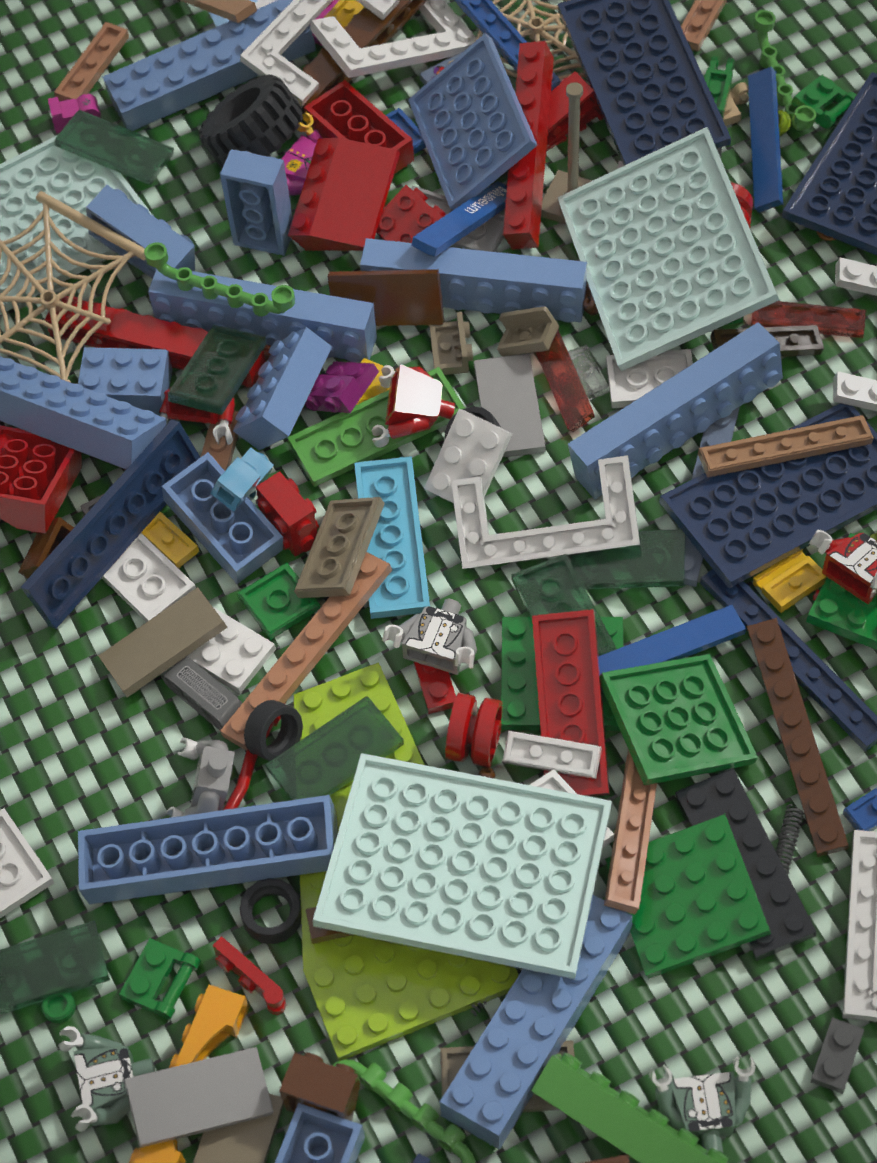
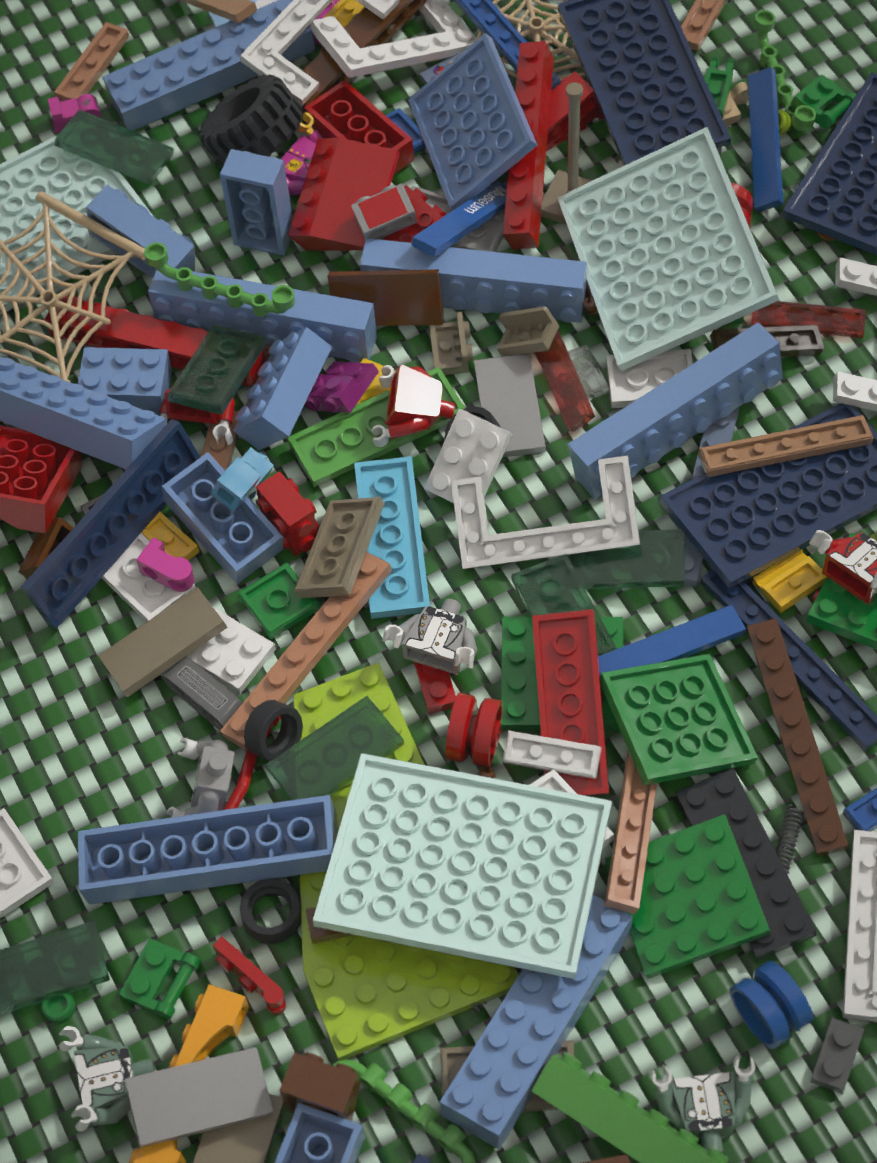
(164, 568): none -> dark pink leg
(384, 212): none -> brick
(771, 1004): none -> blue wheel

